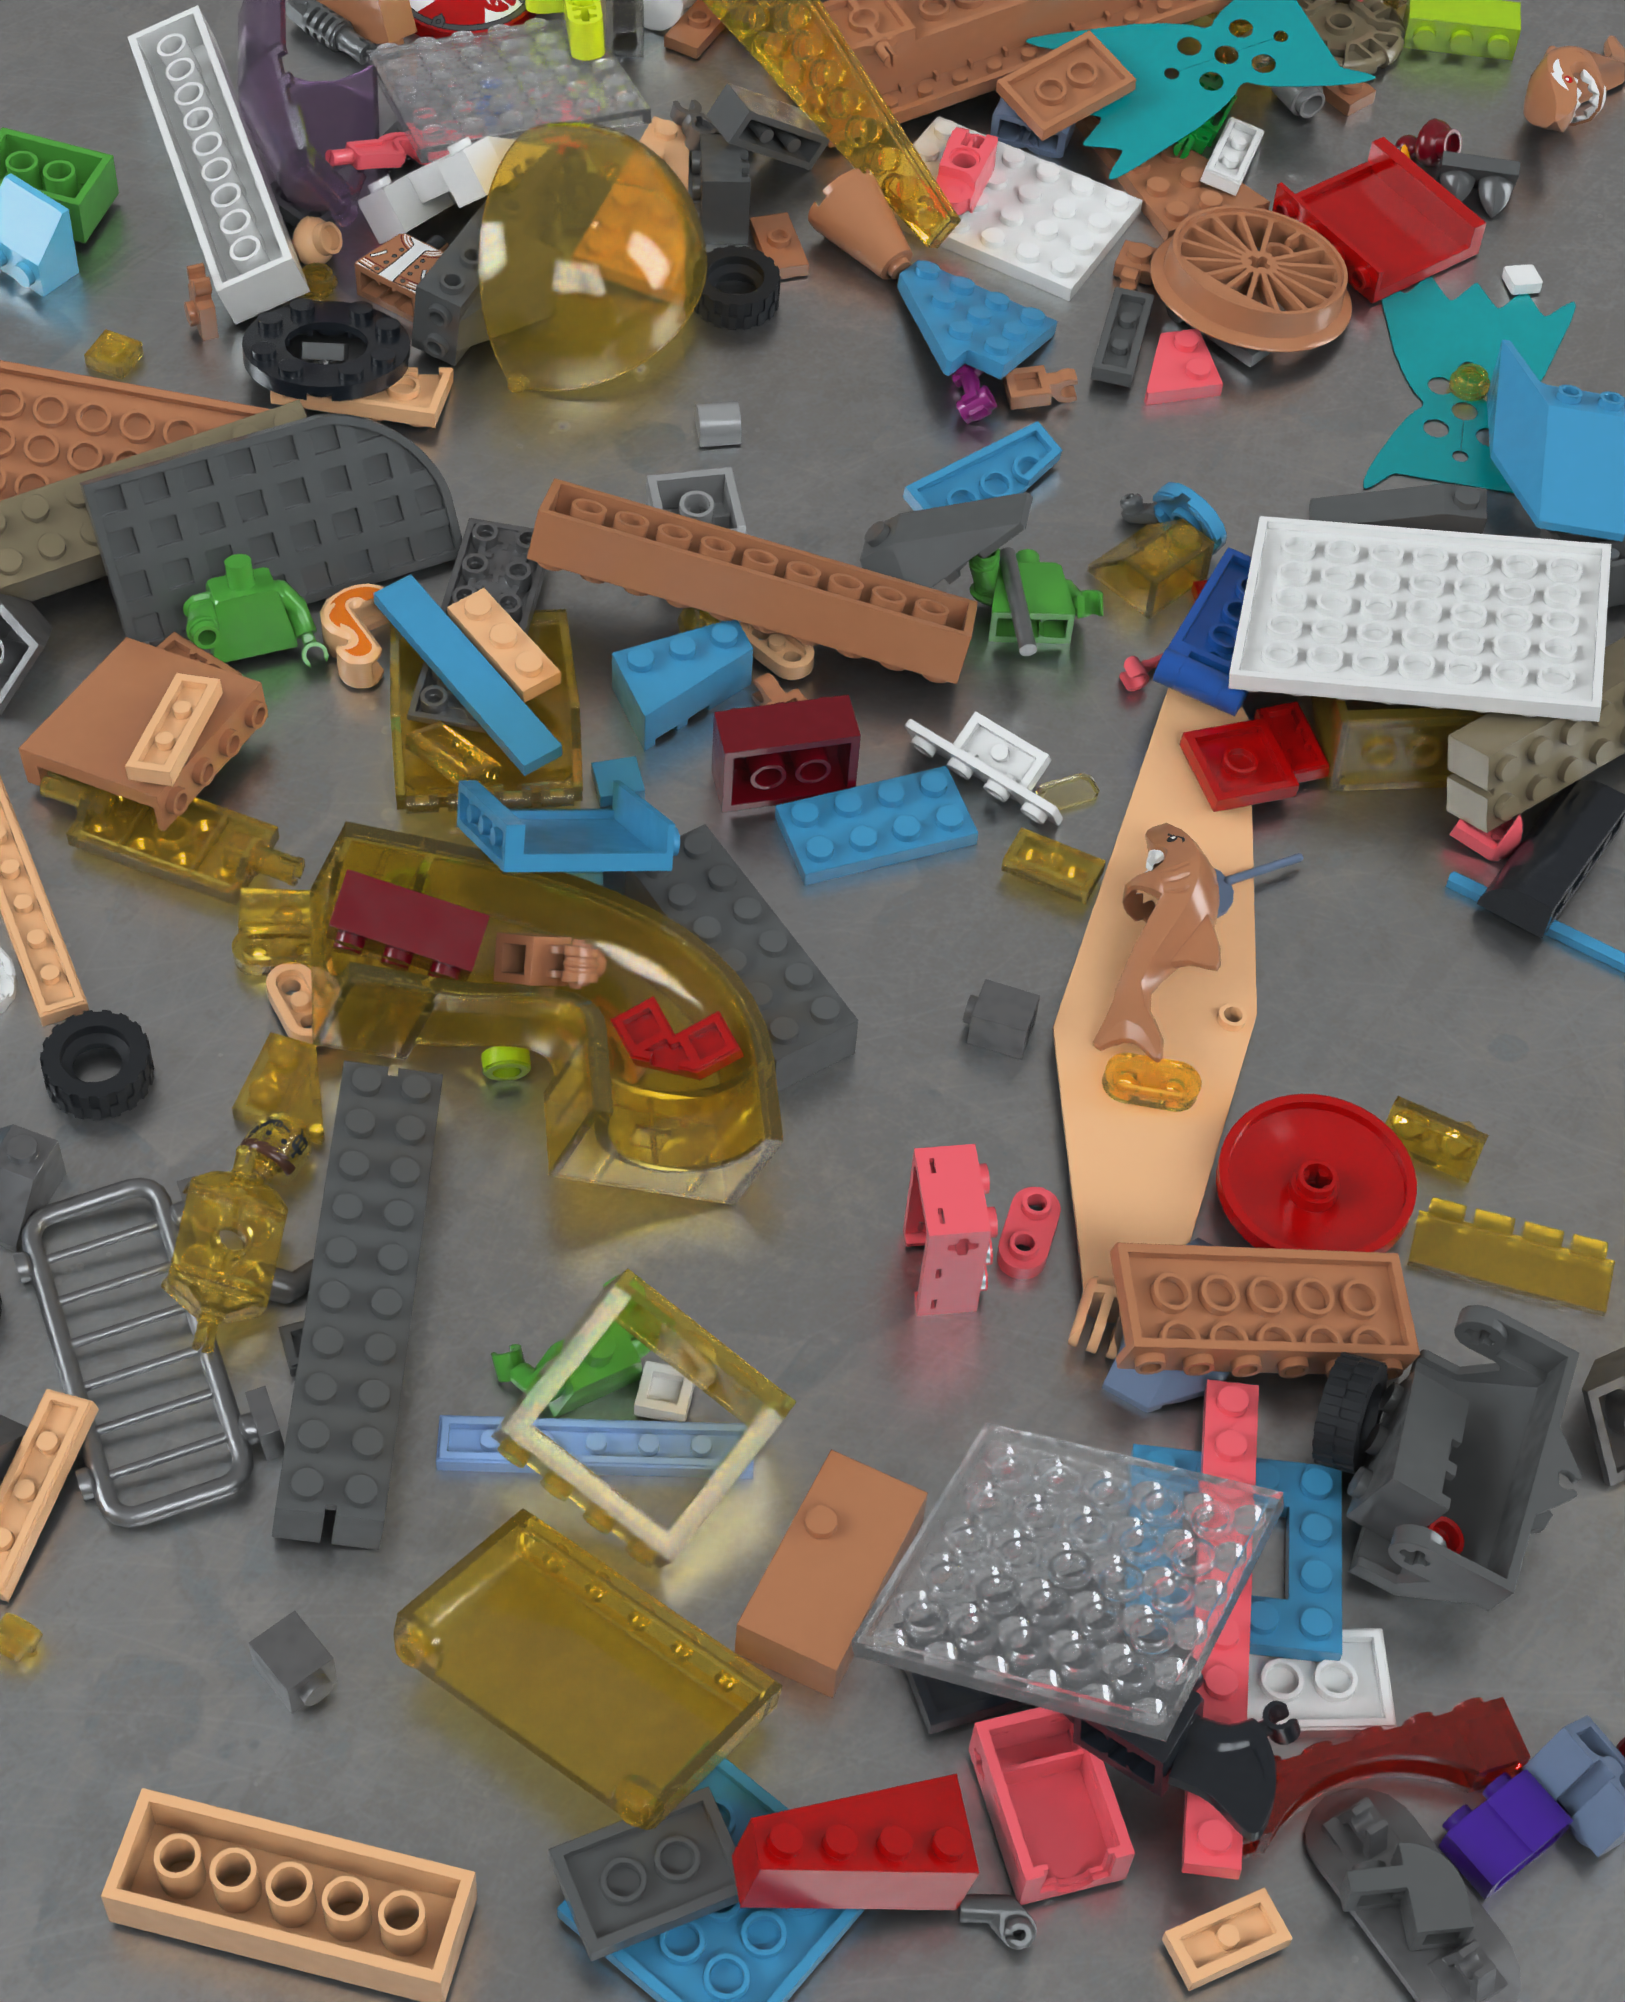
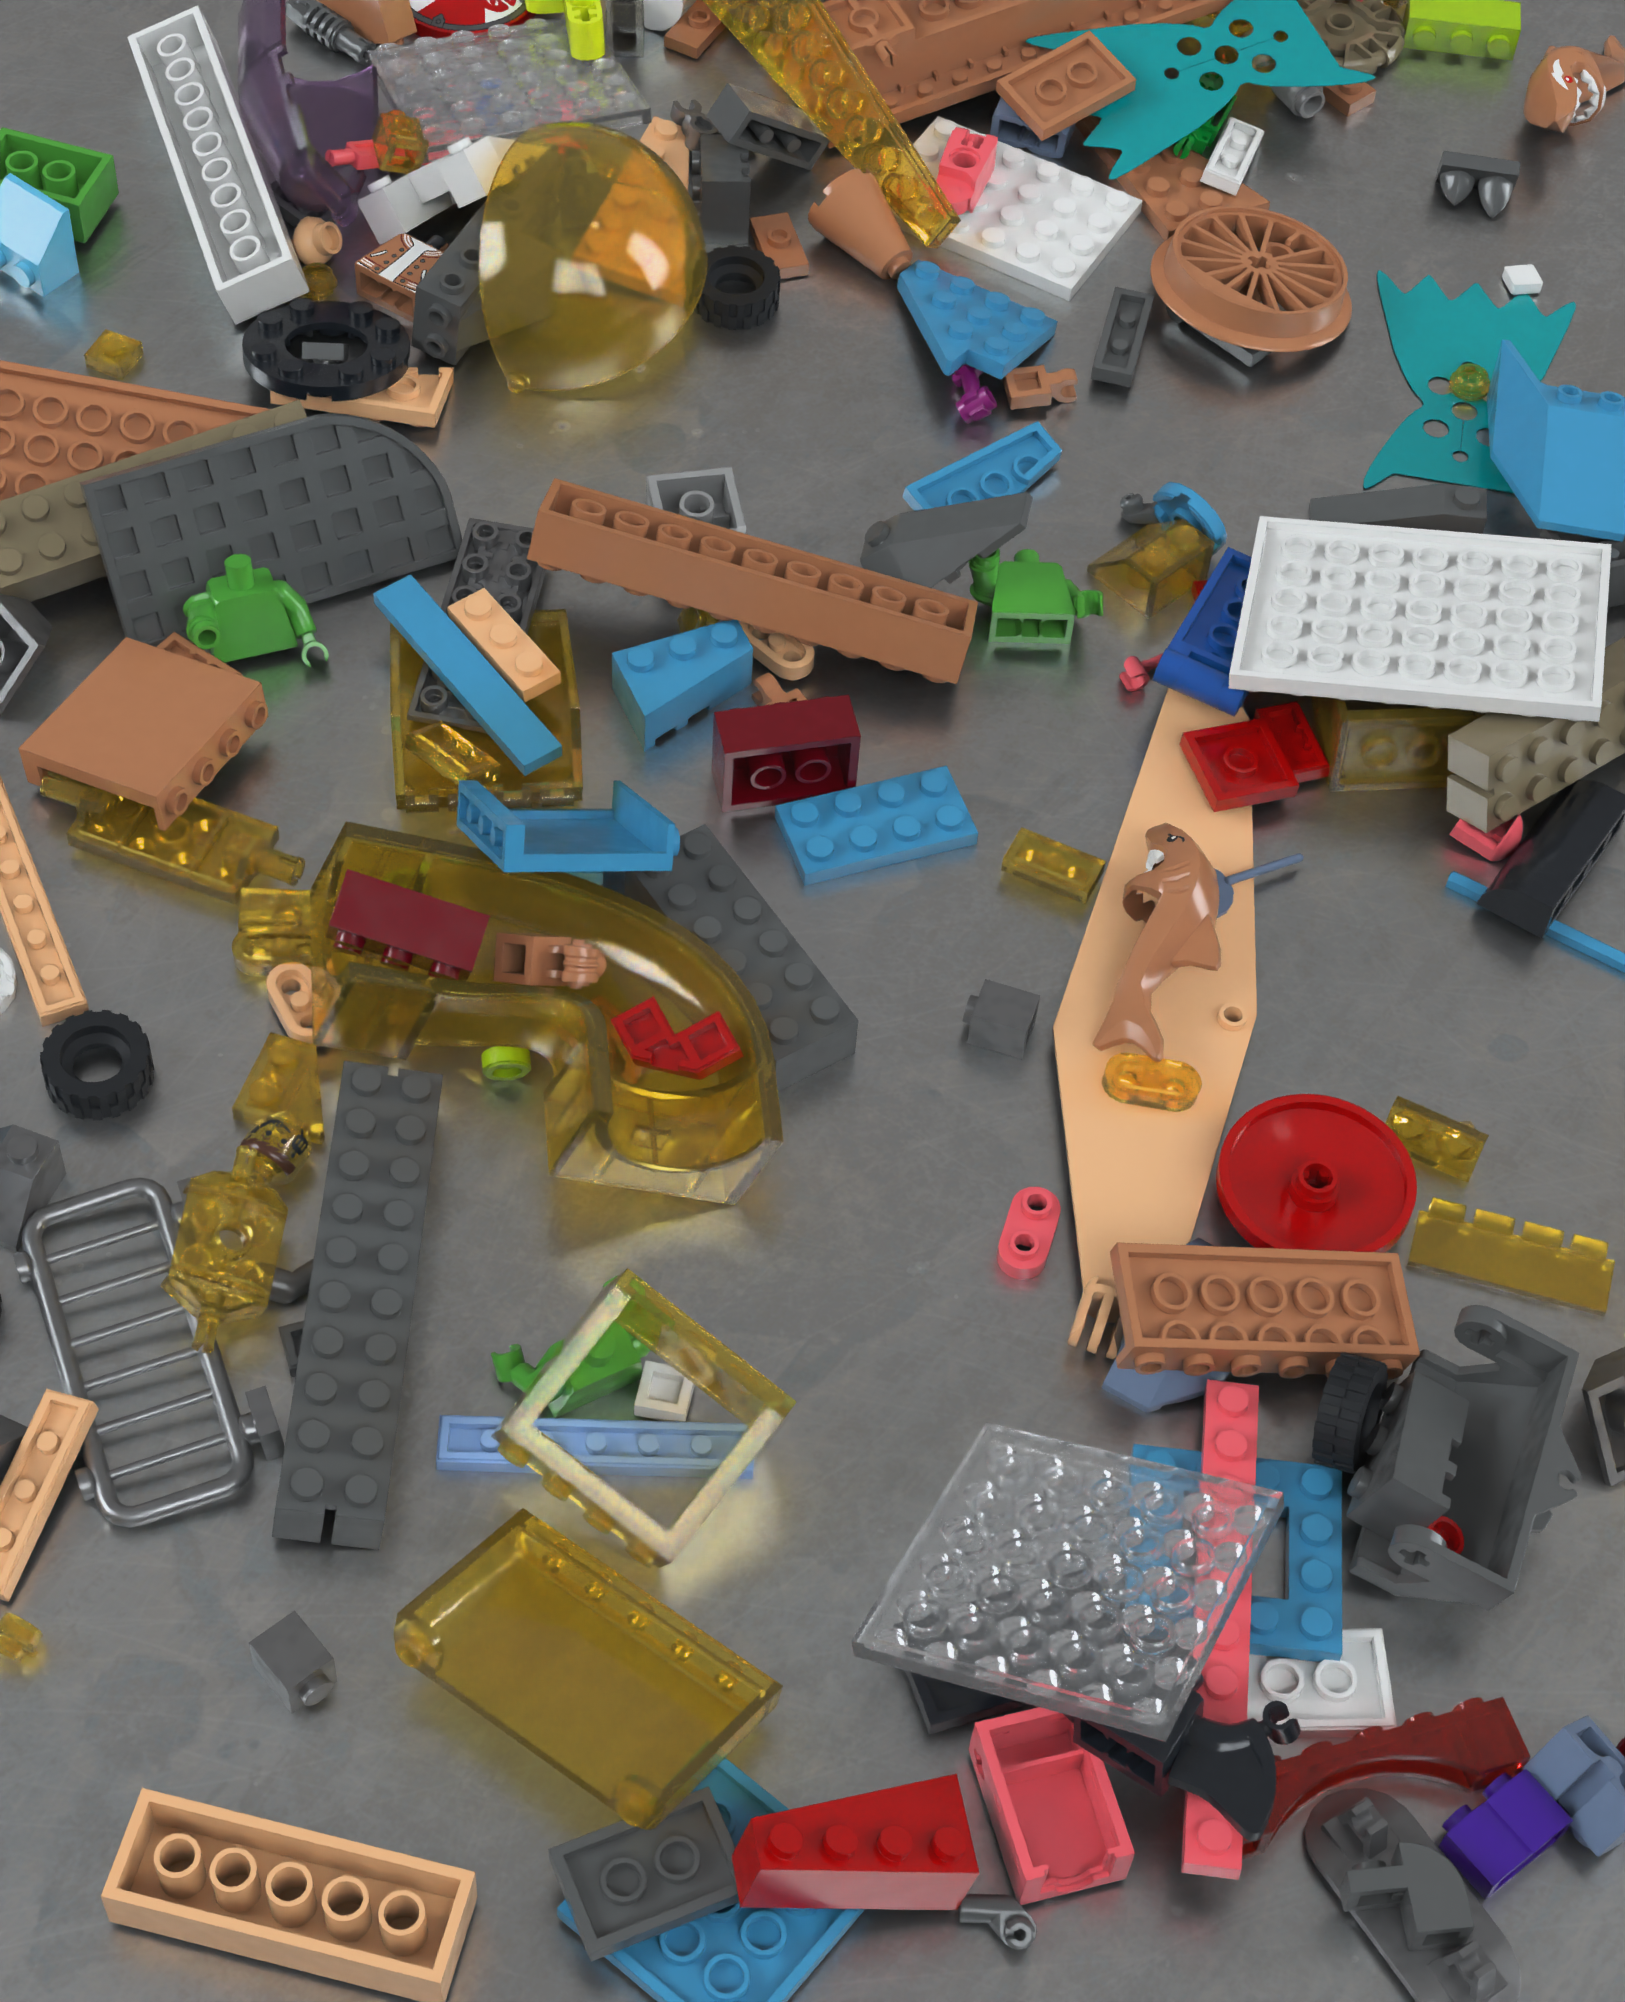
(174, 729): light nougat plate -> none
(200, 309): nougat plate -> none
(347, 636): light nougat animal -> none
(402, 132): none -> clear yellow brick
(617, 769): dark azure tile -> none
(718, 423): light grey brick -> none
(829, 1572): nougat brick -> none
(955, 1227): coral piece -> none
(995, 757): white bracket -> none
(1017, 602): flat silver bar -> none
(1069, 790): clear yellow piece -> none
(1134, 264): nougat plate -> none
(1182, 369): coral wing -> none
(1226, 1939): light nougat plate -> none
(1386, 221): red panel -> none
(1431, 142): dark red animal -> none

